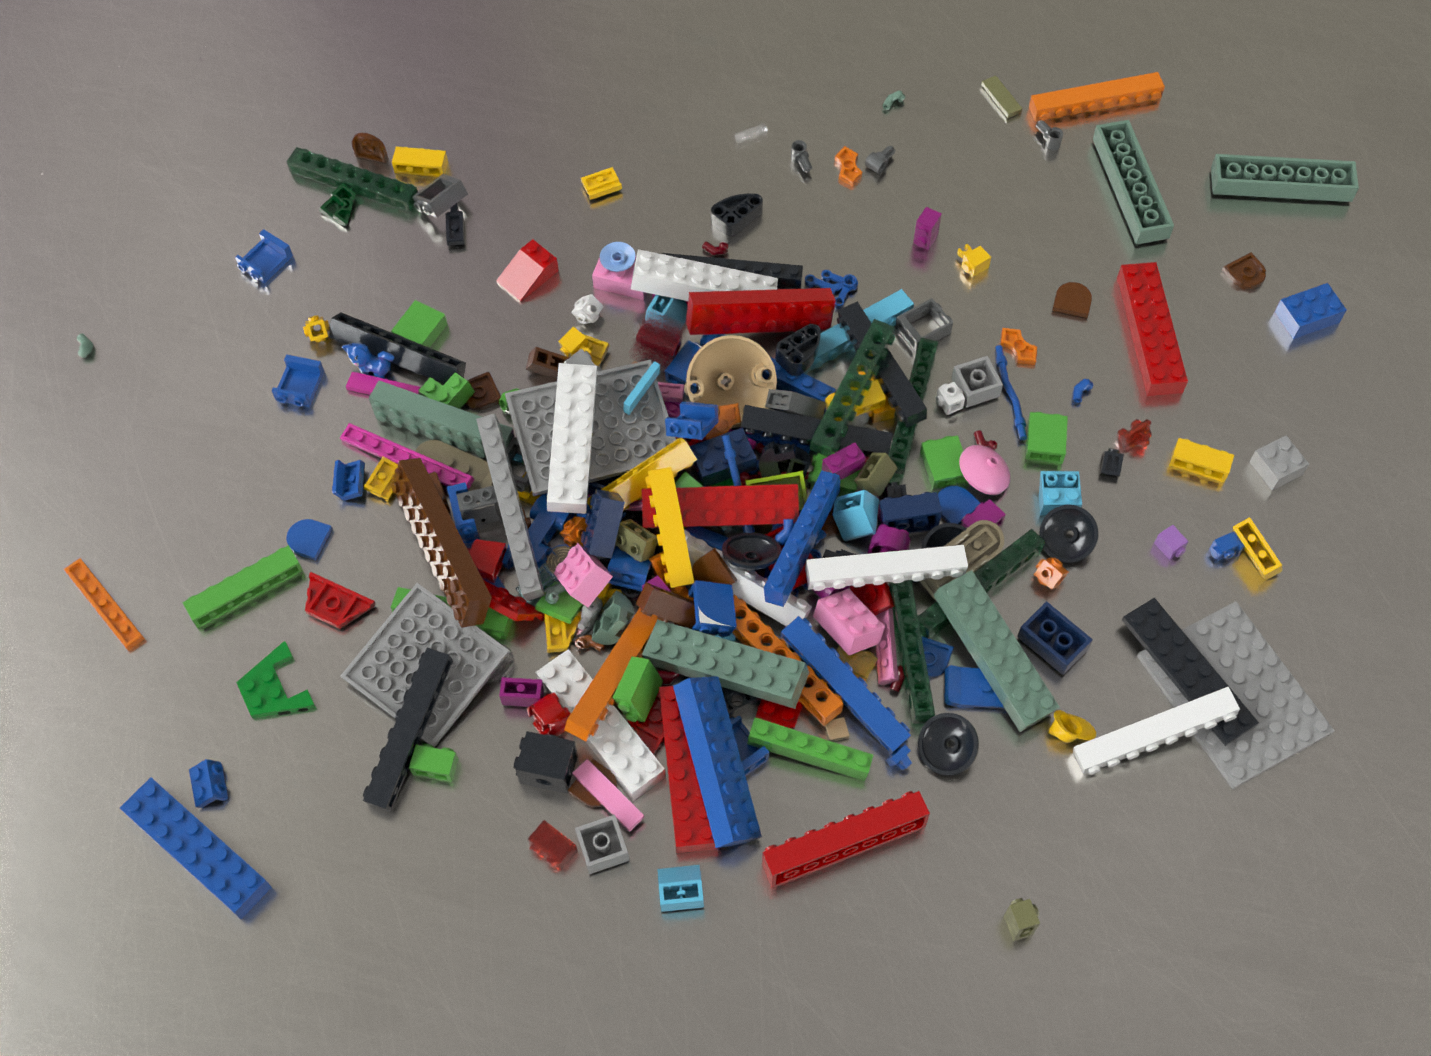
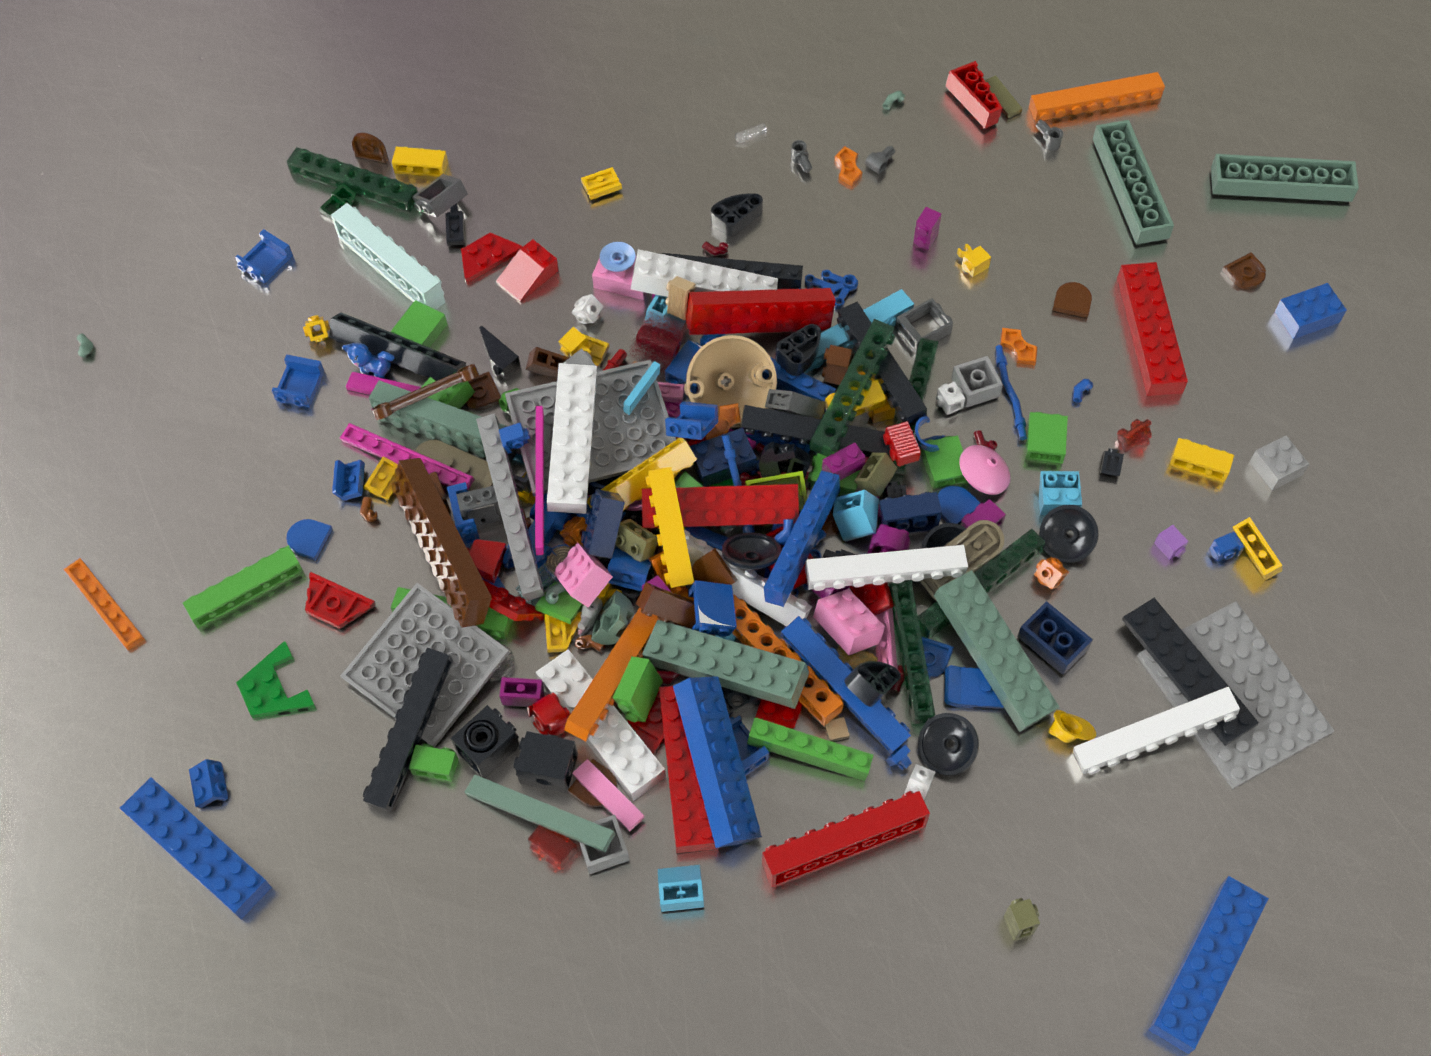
(366, 511): none -> dark orange arm
(388, 257): none -> light aqua brick
(388, 408): none -> reddish brown piece
(486, 255): none -> red wing
(486, 741): none -> black brick
(502, 359): none -> black slope
(514, 437): none -> blue brick
(539, 504): none -> dark pink tile
(540, 813): none -> sand green tile
(617, 359): none -> red axle
(678, 295): none -> tan brick
(838, 363): none -> reddish brown brick
(872, 681): none -> black beam
(902, 443): none -> red brick
(920, 780): none -> white brick
(921, 442): none -> blue helmet
(974, 93): none -> red wedge
(1208, 965): none -> blue brick

